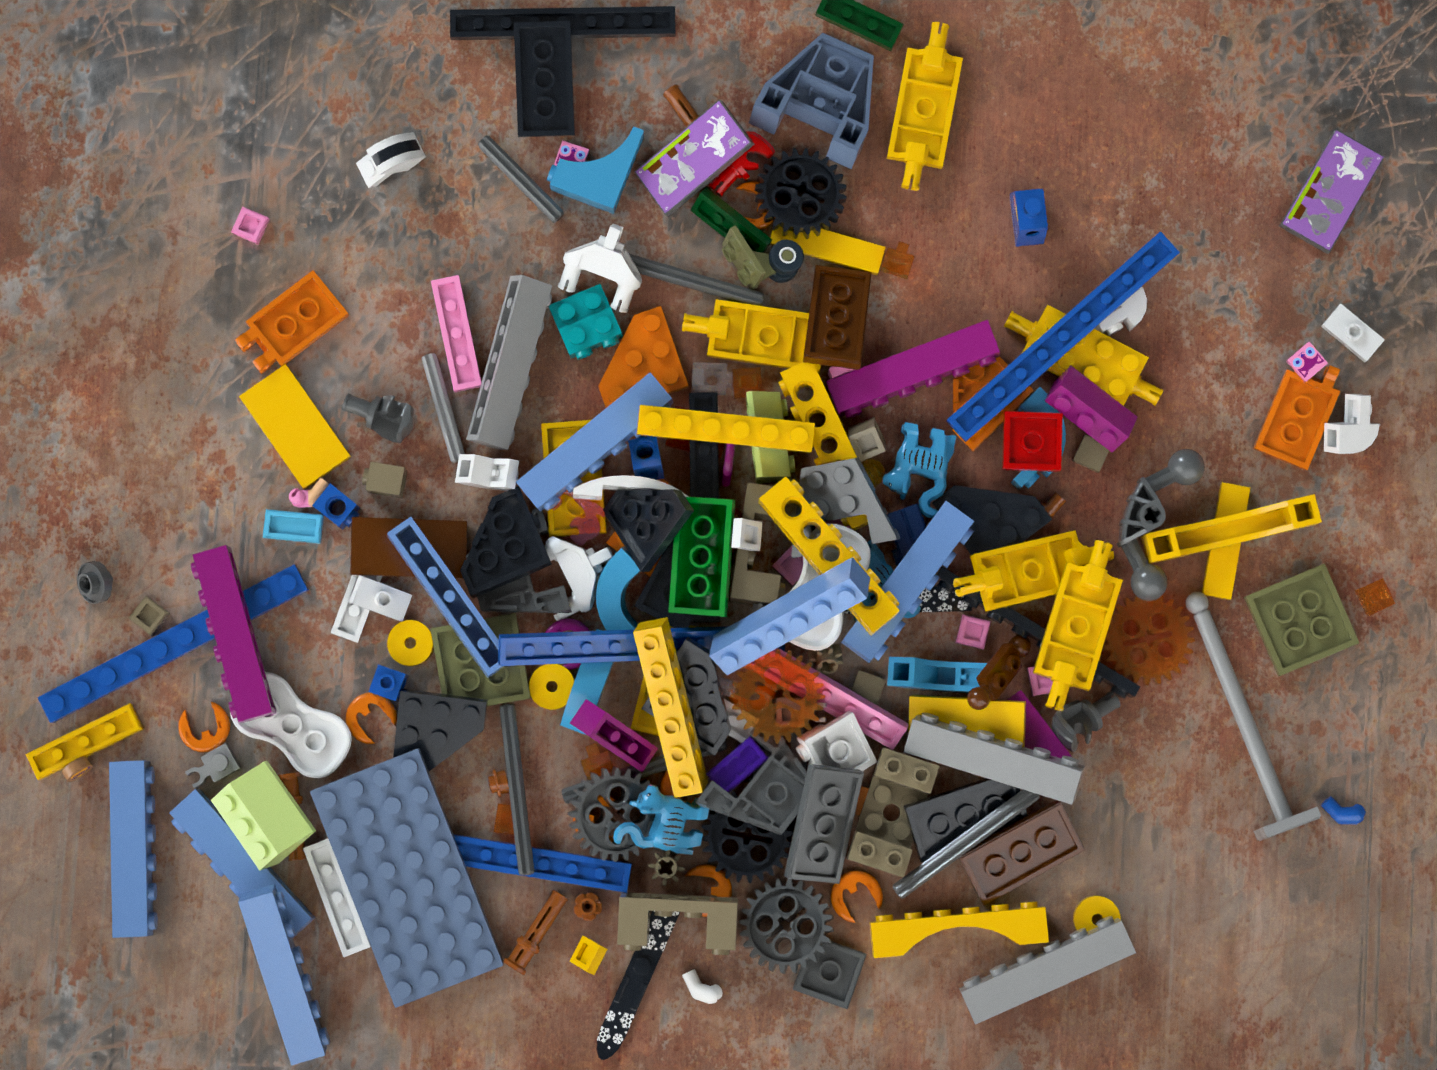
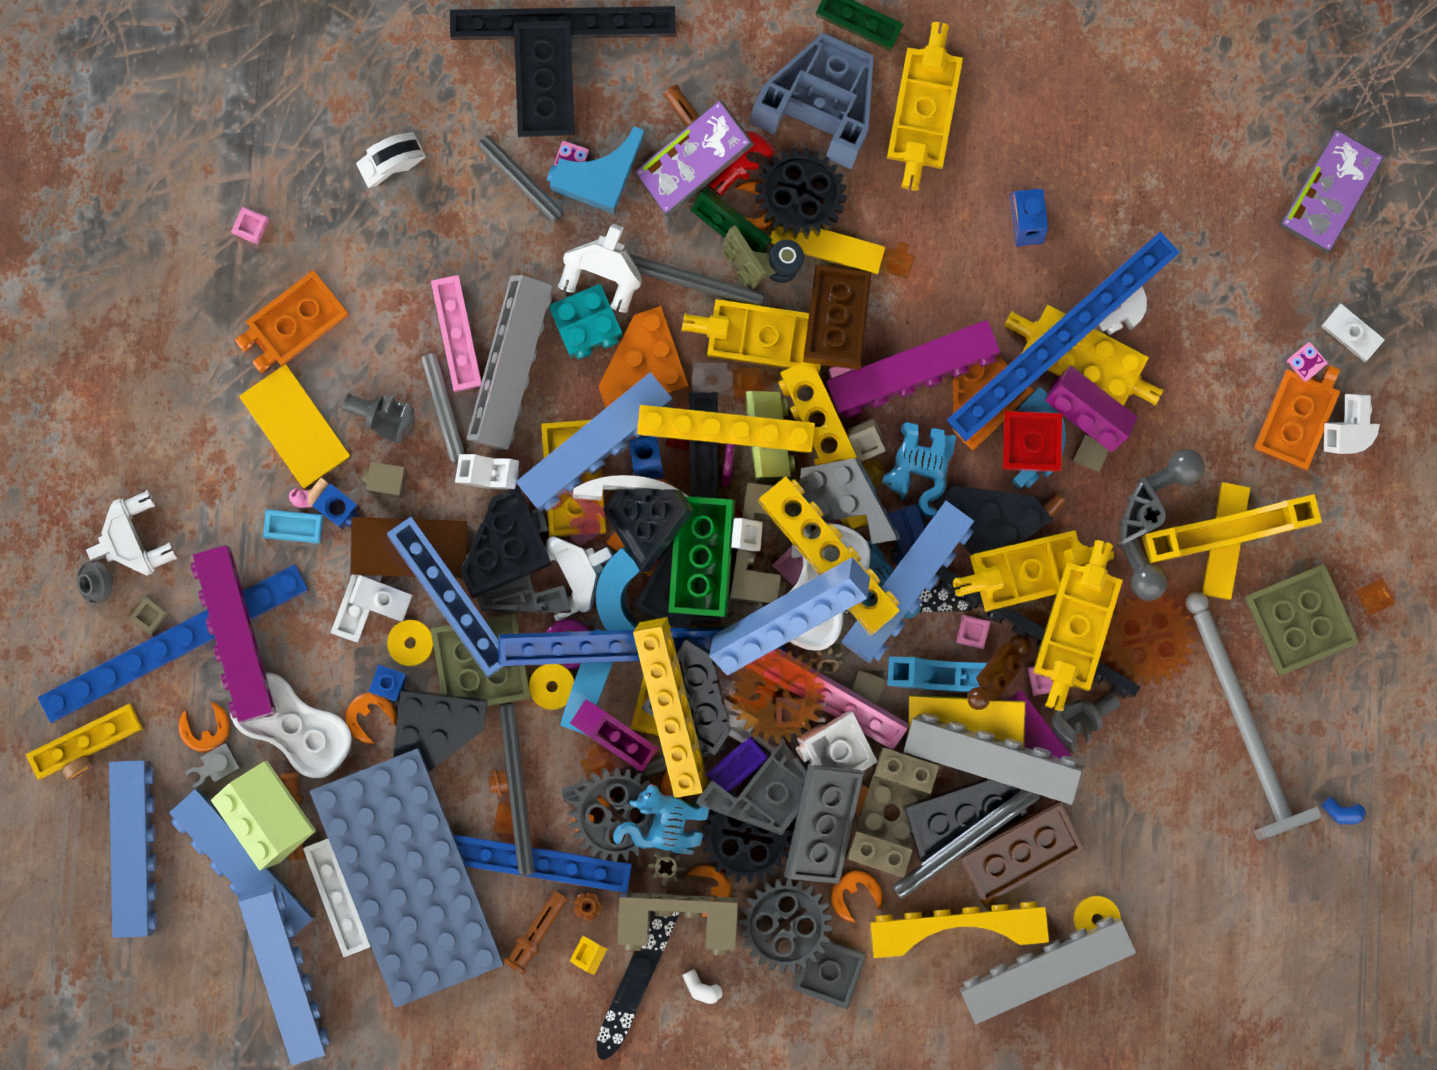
(122, 542): none -> white connector

